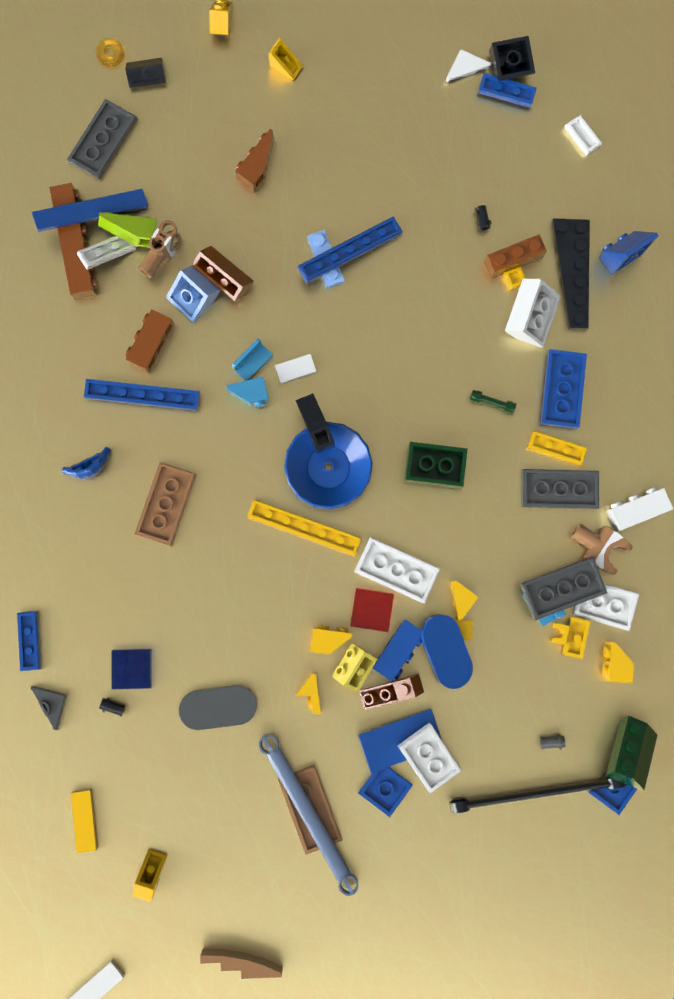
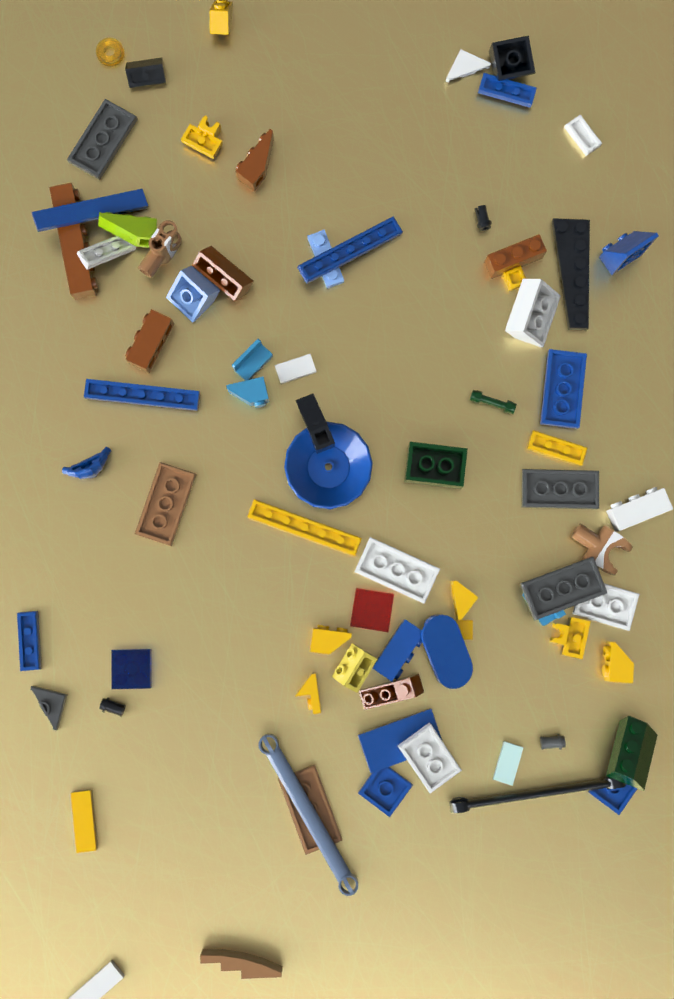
(149, 875): yellow slope -> none
(203, 138): none -> yellow plate
(217, 707): dark grey tile -> none
(284, 60): yellow slope -> none
(508, 763): none -> light aqua tile

